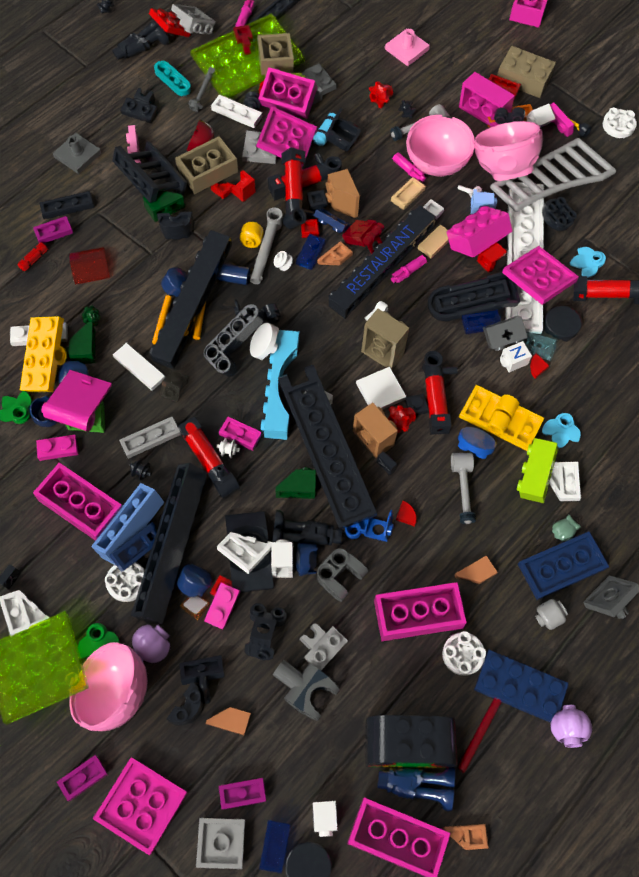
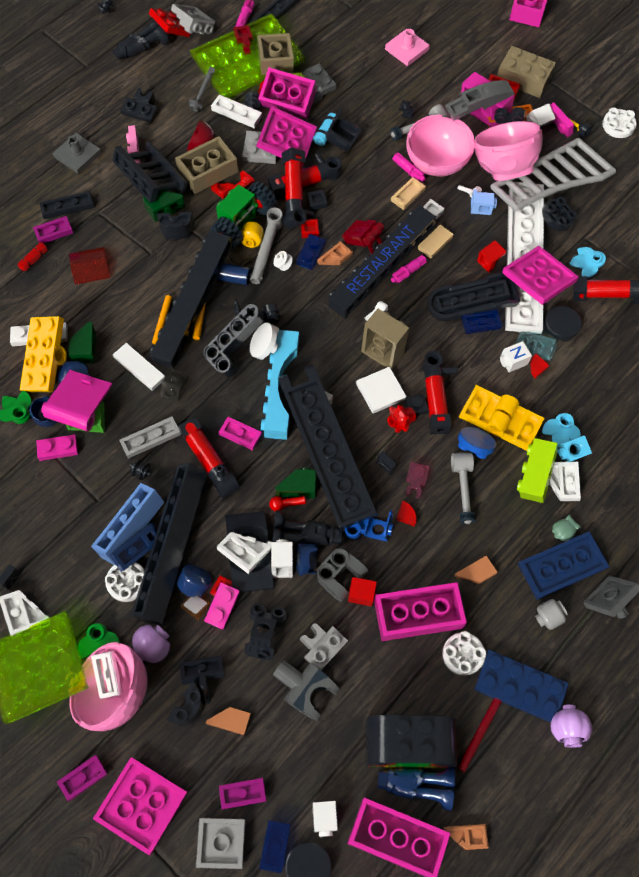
(77, 501): dark pink brick -> none
(91, 315): dark green plant -> none
(112, 680): none -> white tile
(172, 78): teal plate -> none
(173, 280): dark blue hair -> none
(228, 448): white wheel -> none
(241, 207): none -> brick
(279, 503): none -> red bar
(328, 218): dark blue plate -> none
(342, 193): medium nougat slope -> none
(362, 591): none -> red panel
(374, 429): medium nougat brick -> none
(380, 93): red rock -> none
(417, 477): none -> clear pink plate
(479, 96): none -> dark grey slope
(479, 231): dark pink brick -> none
(495, 331): dark grey brick -> none
(581, 445): none -> medium azure brick

